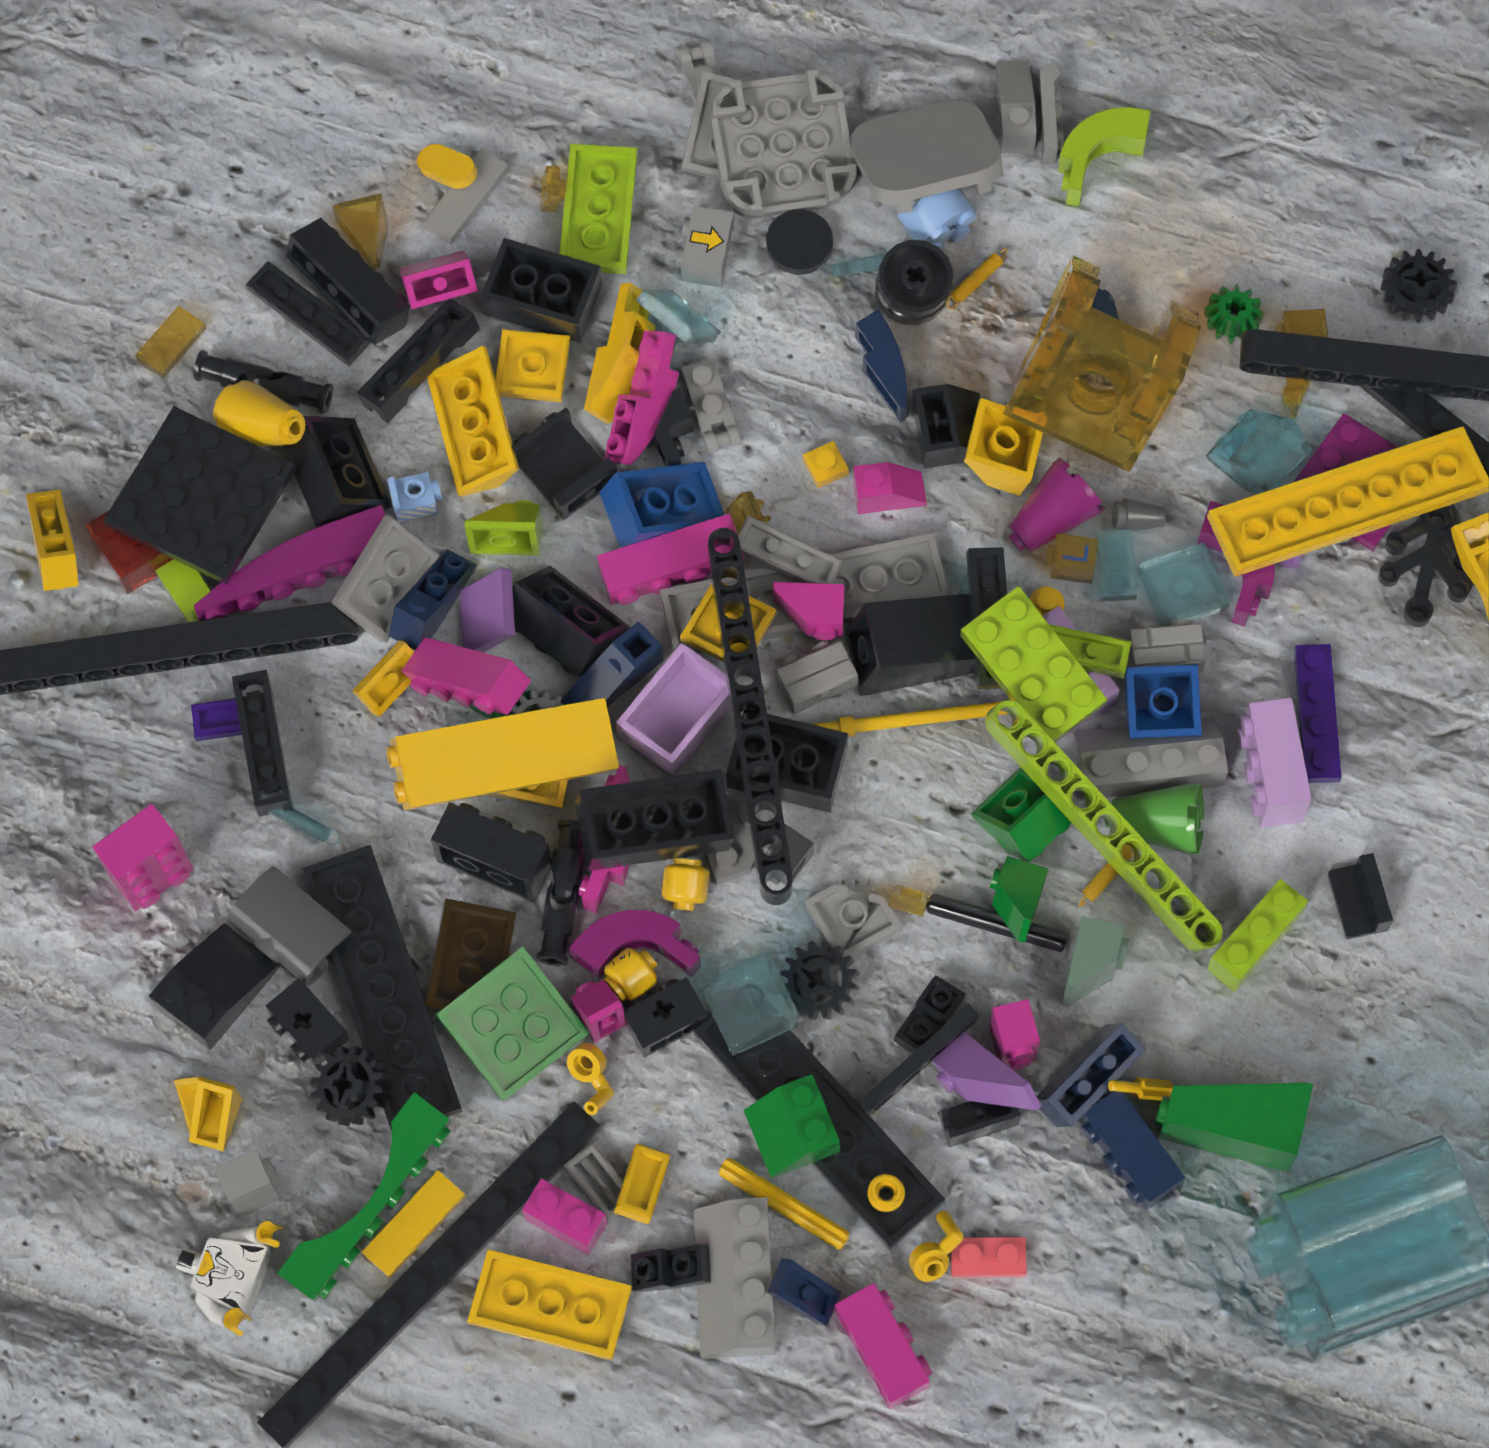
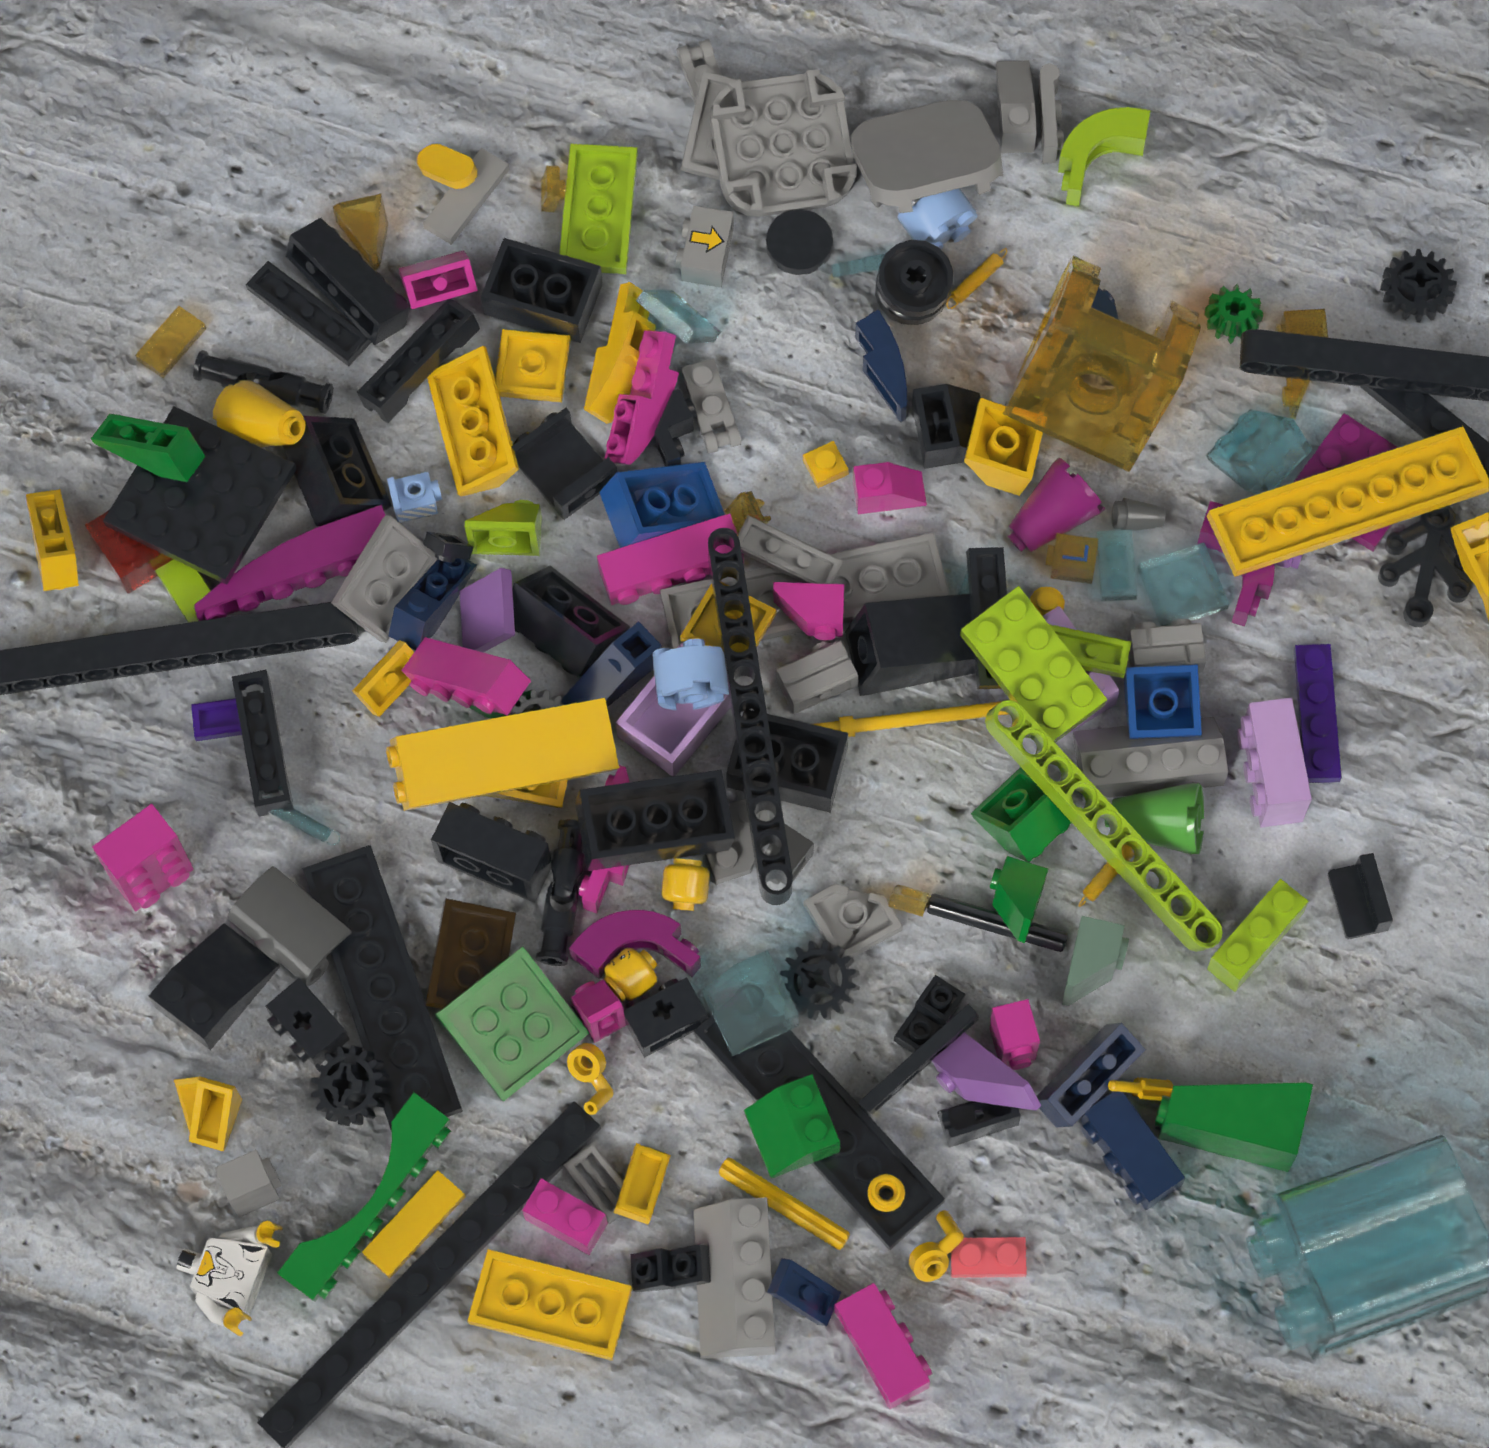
(155, 446): none -> green slope
(448, 547): none -> black plate
(690, 675): none -> light blue brick

